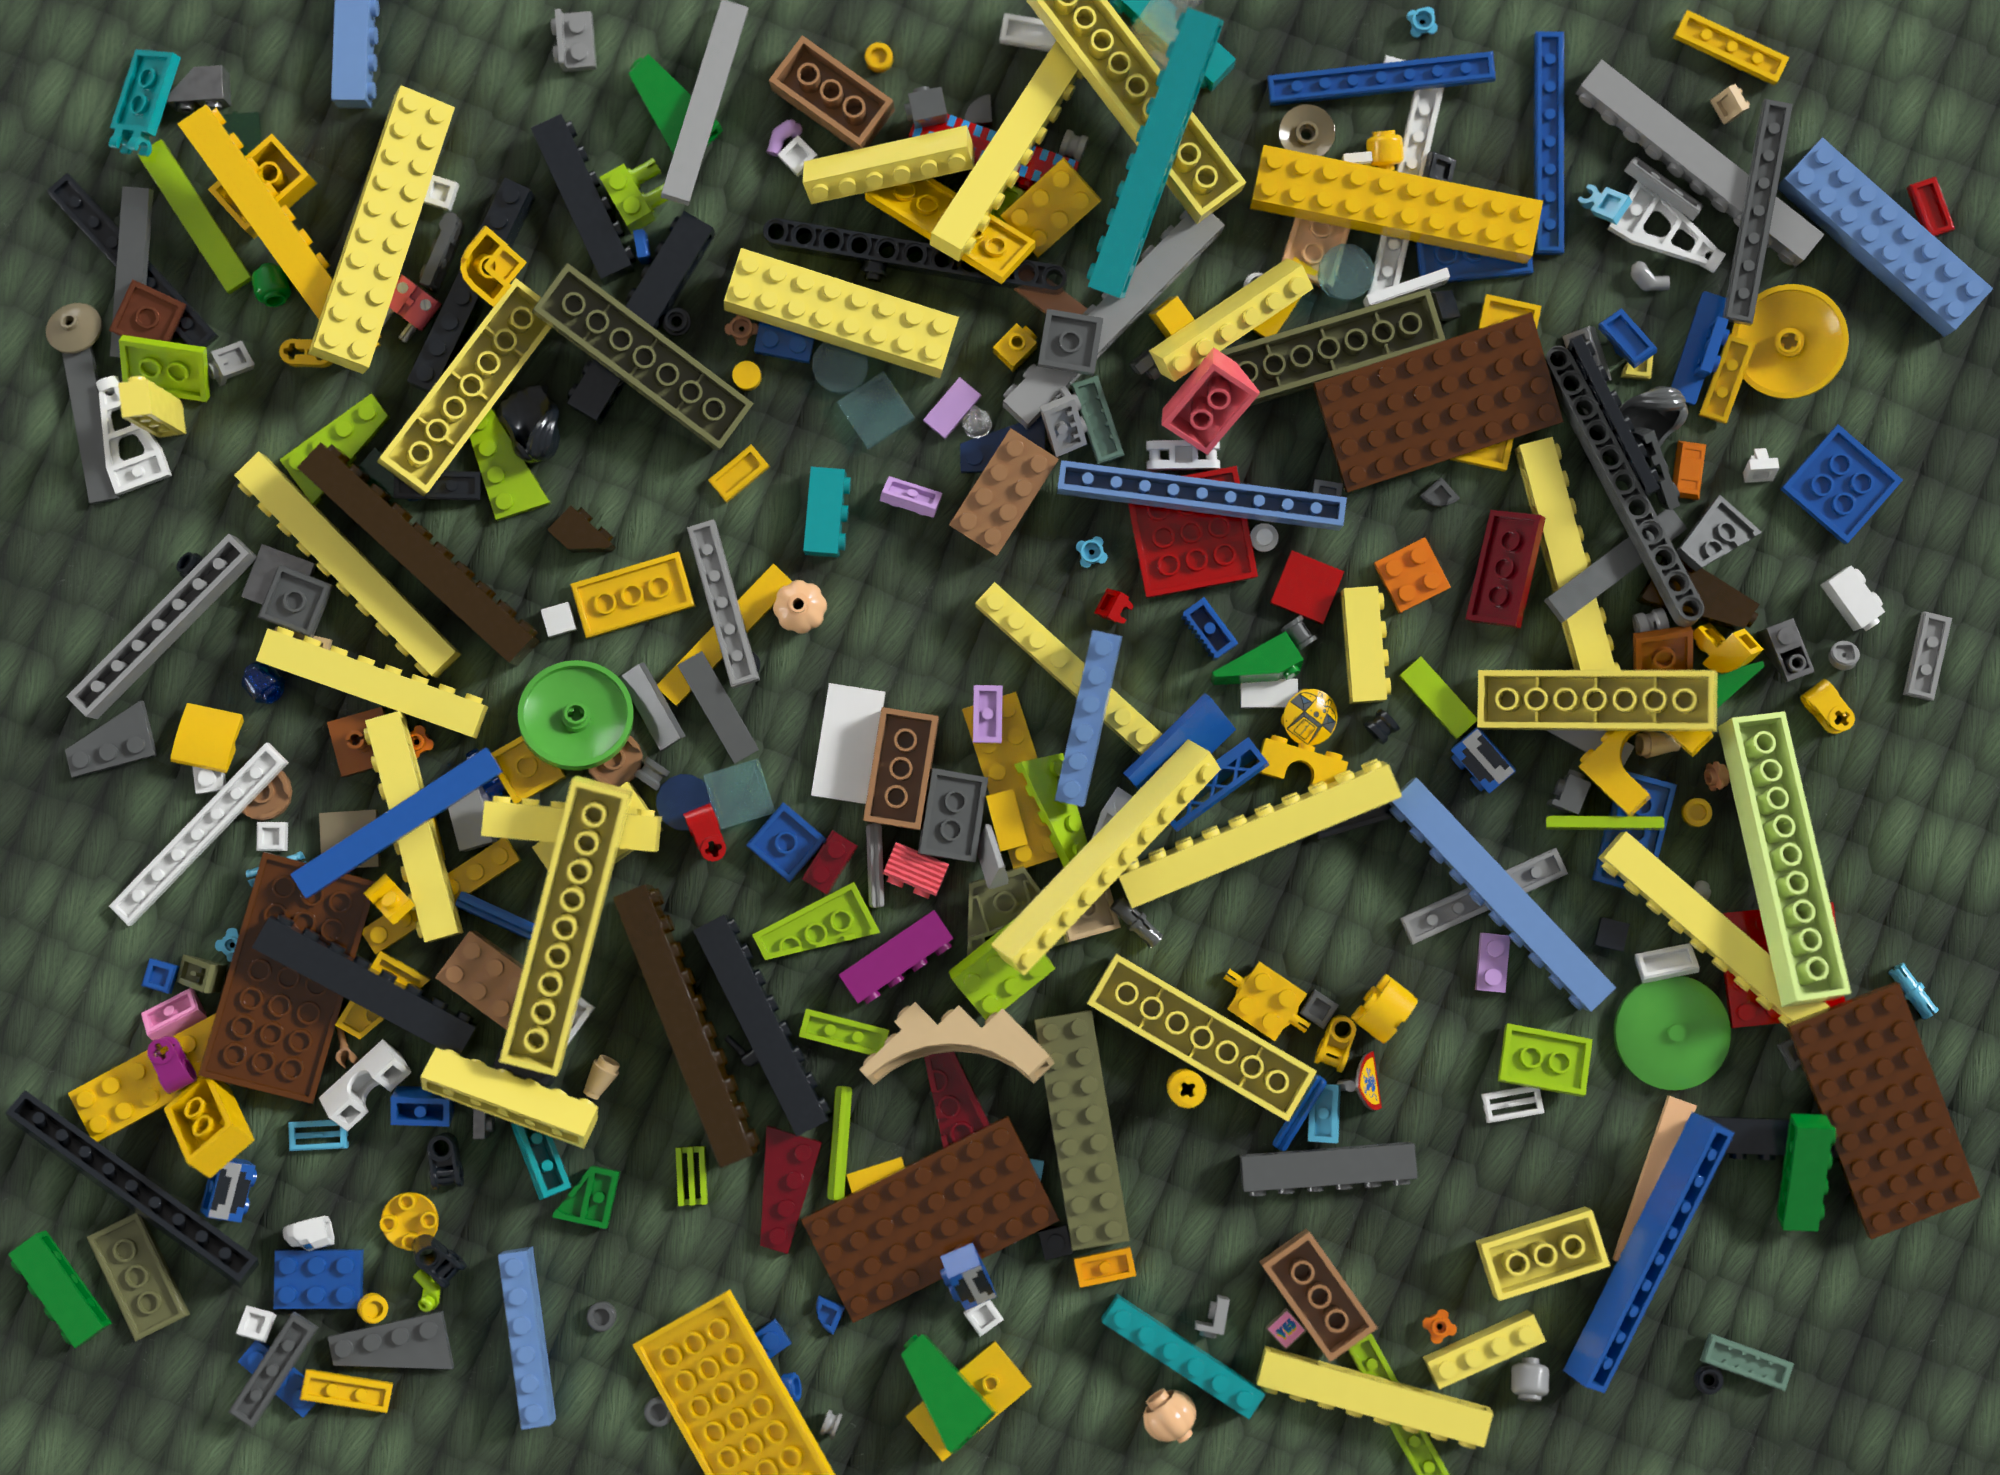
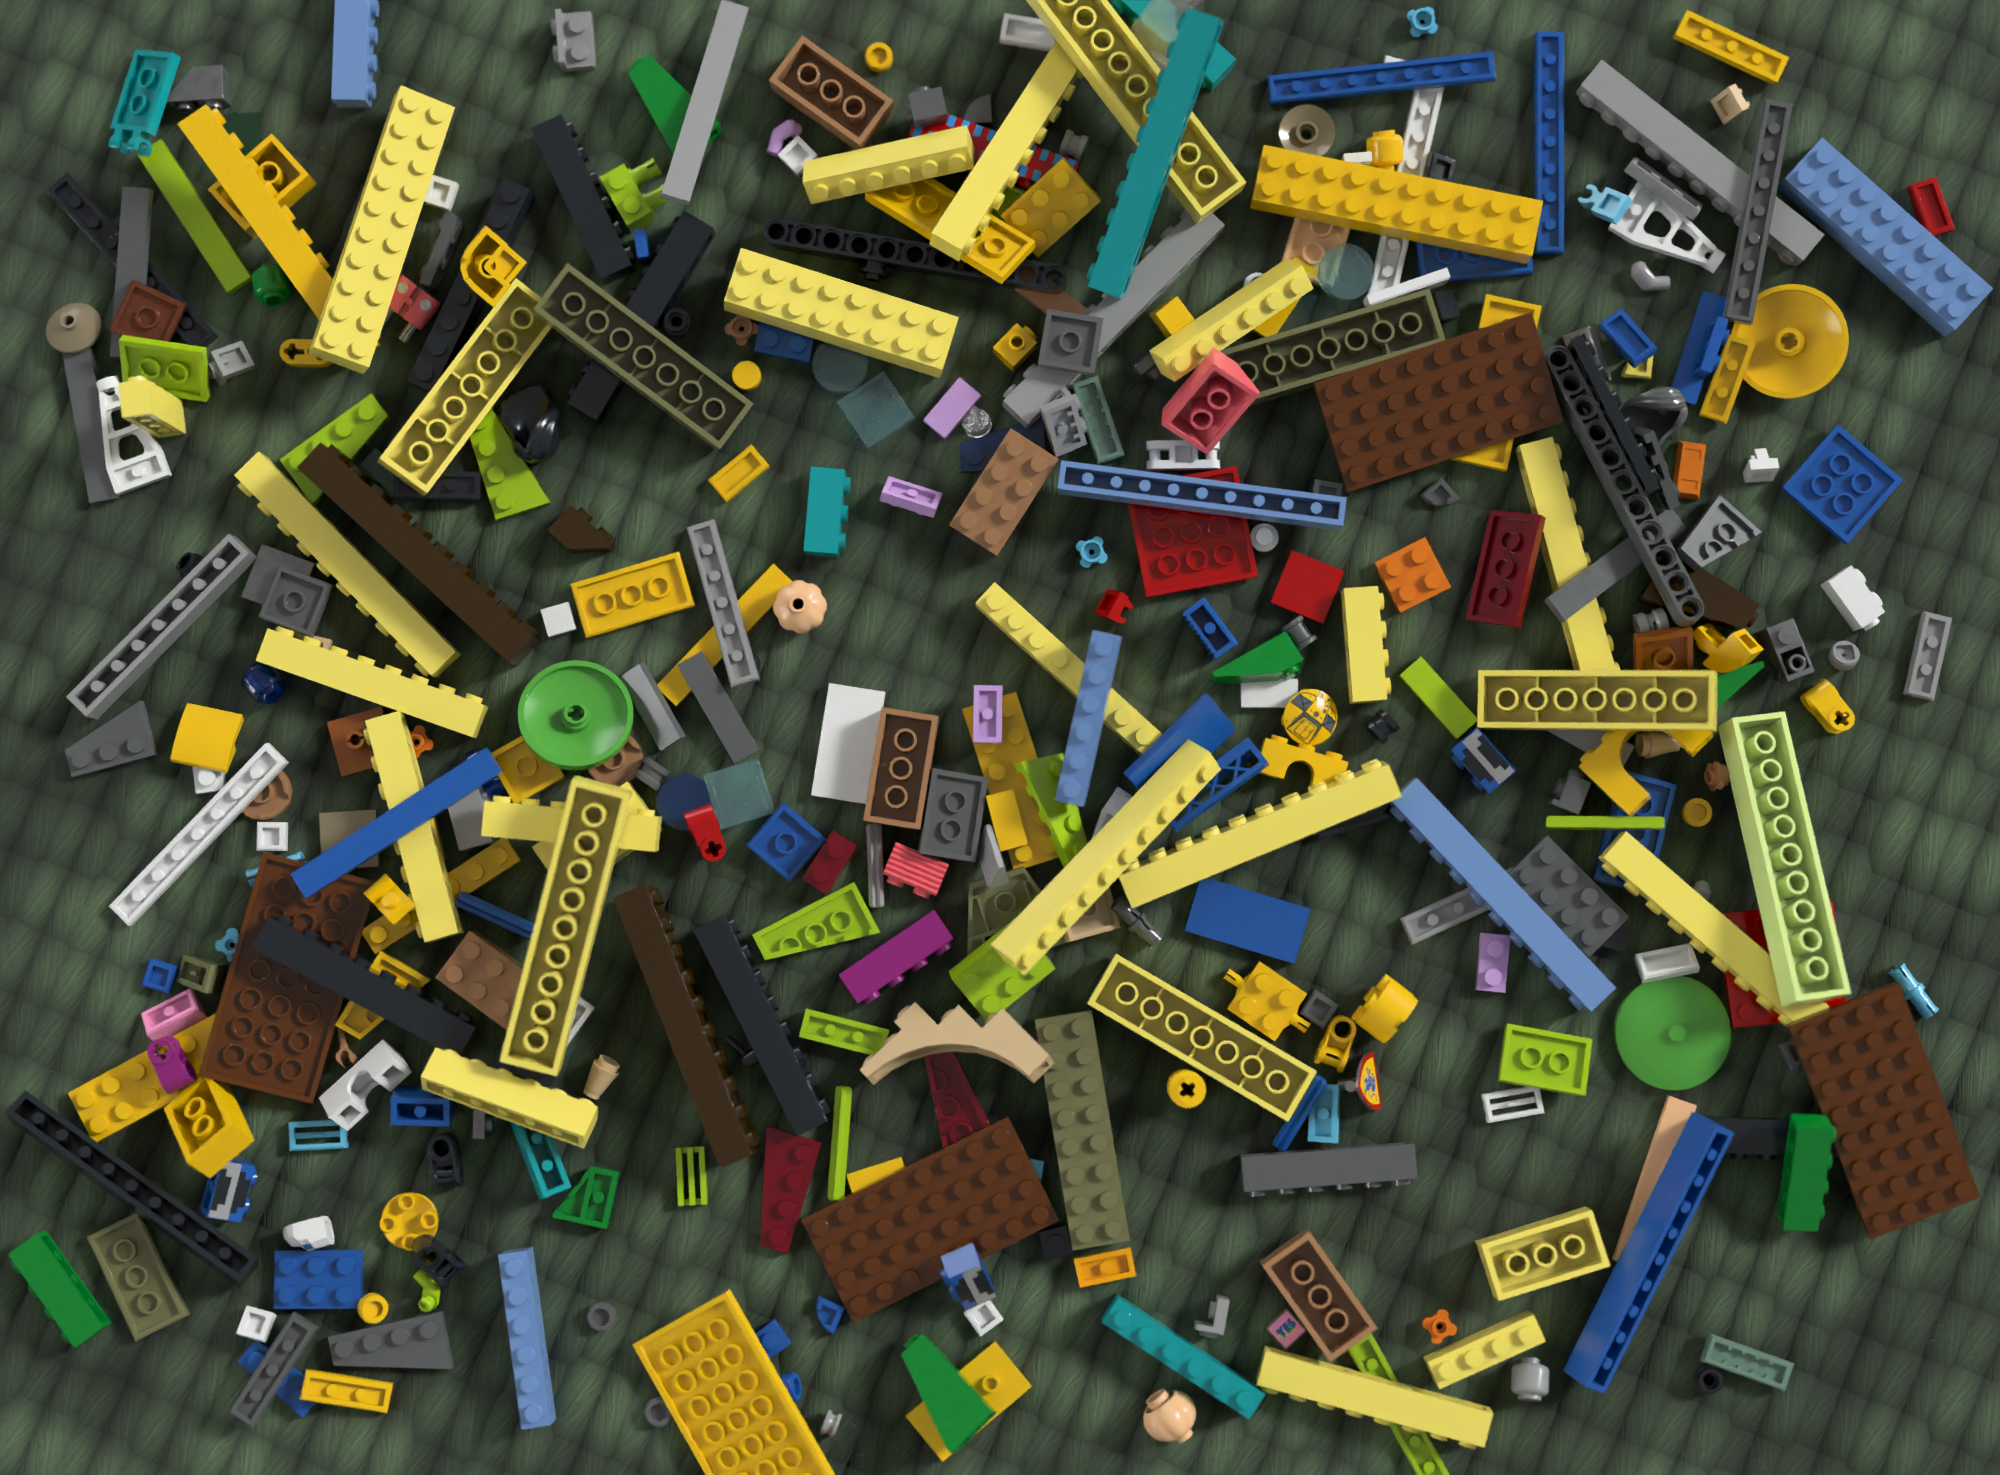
(1247, 919): none -> blue tile
(1568, 895): none -> dark grey plate

